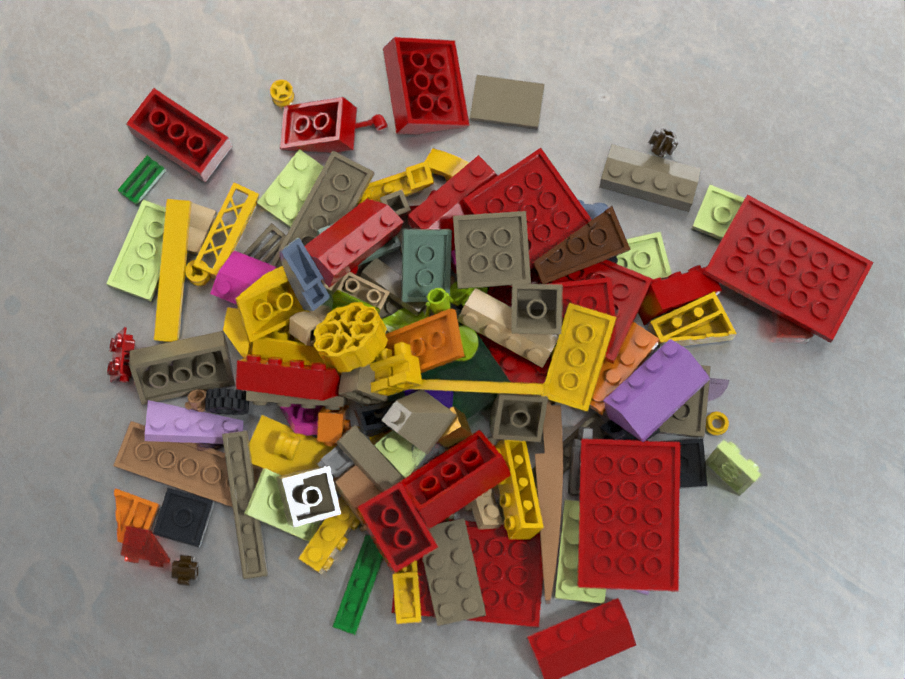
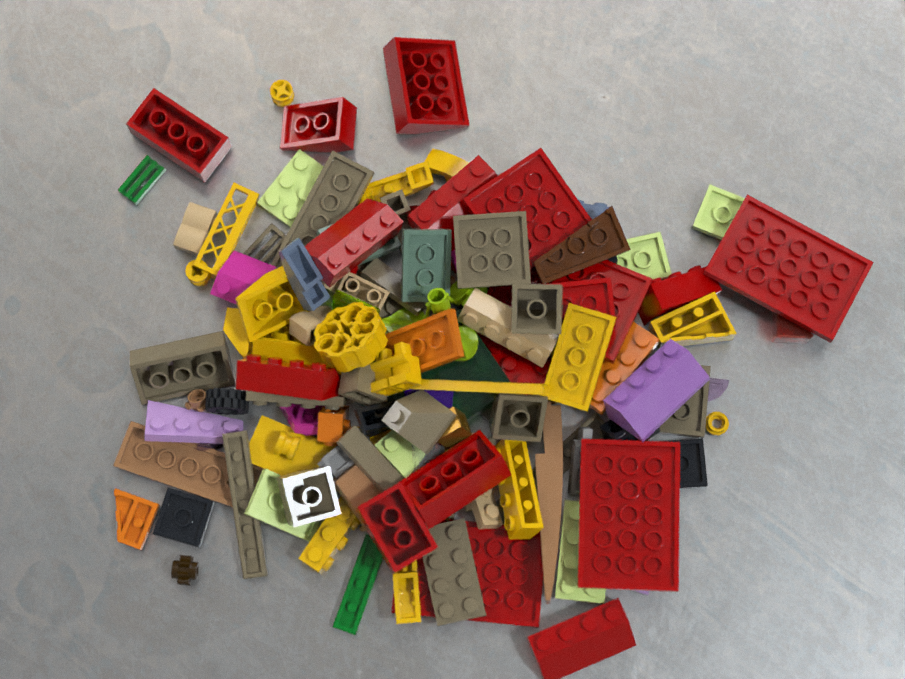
(120, 346): red hinge -> none
(140, 257): yellowish green plate -> none
(142, 544): clear red slope -> none
(172, 270): yellow tile -> none
(377, 120): red hand -> none
(507, 102): dark tan tile -> none
(650, 178): dark tan slope -> none
(663, 142): dark brown gear -> none
(732, 467): yellowish green plate -> none

